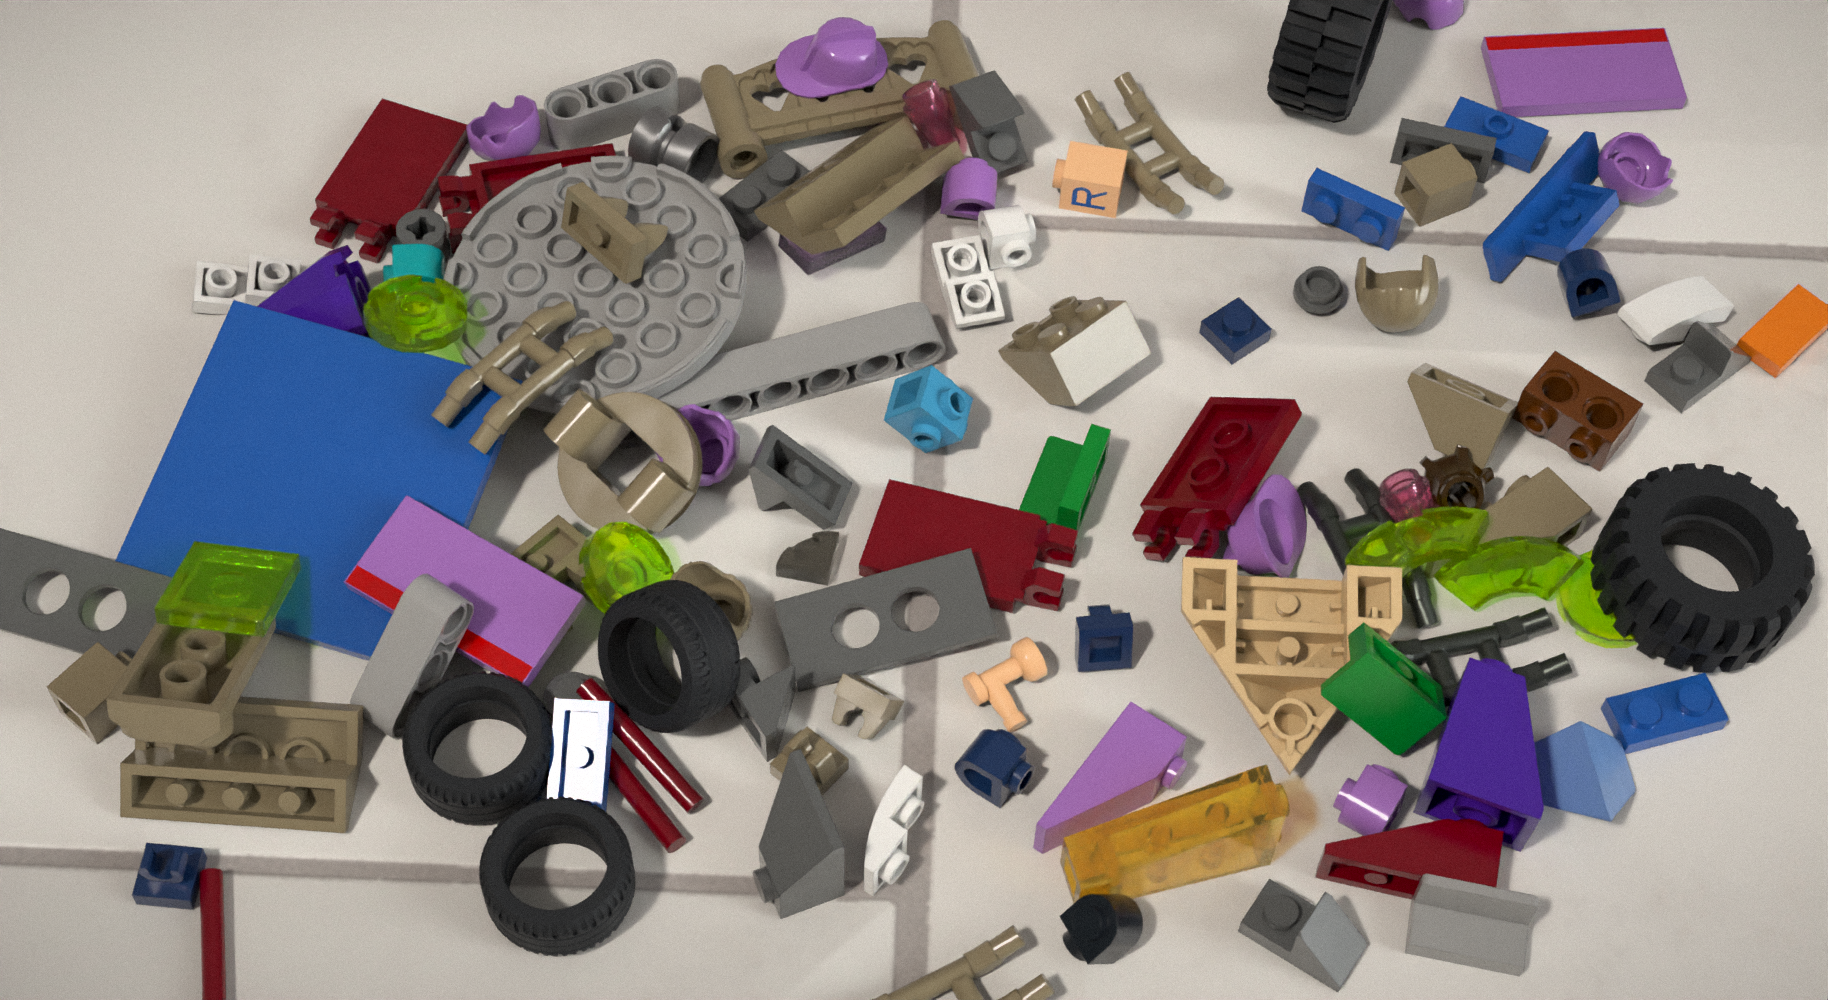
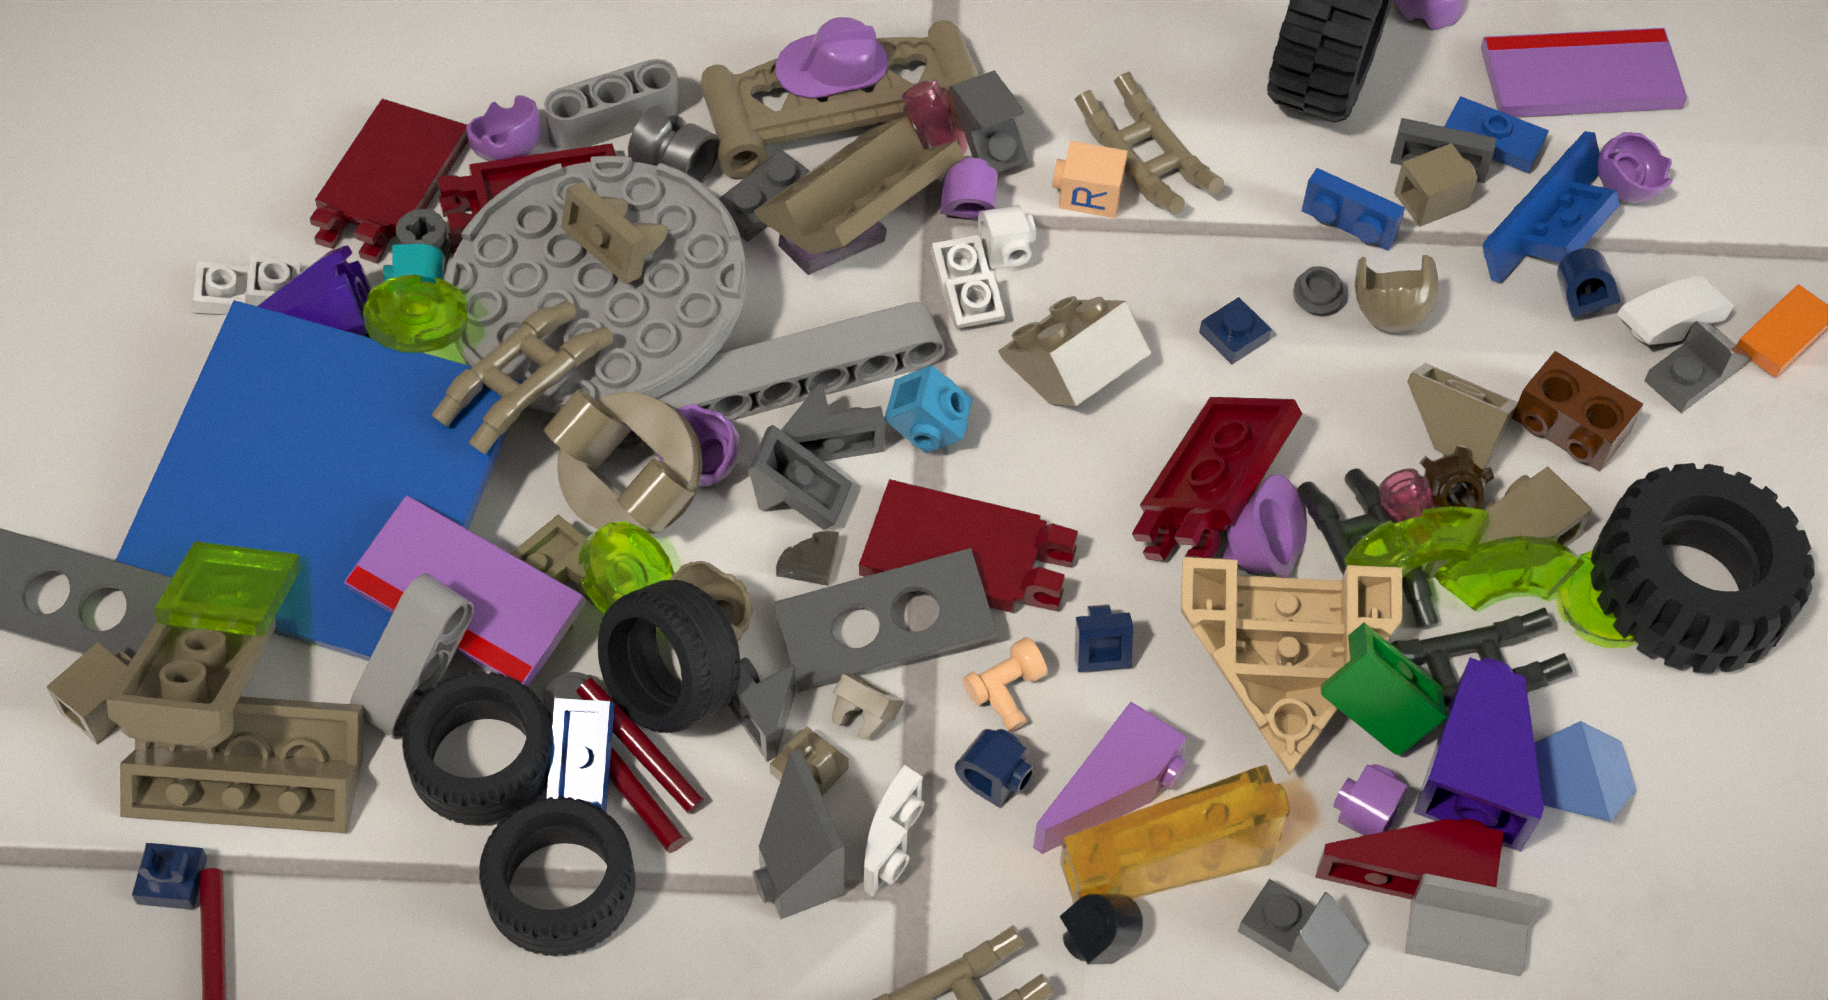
(839, 434): none -> dark grey slope
(1067, 478): green panel -> none
(1664, 713): blue plate -> none

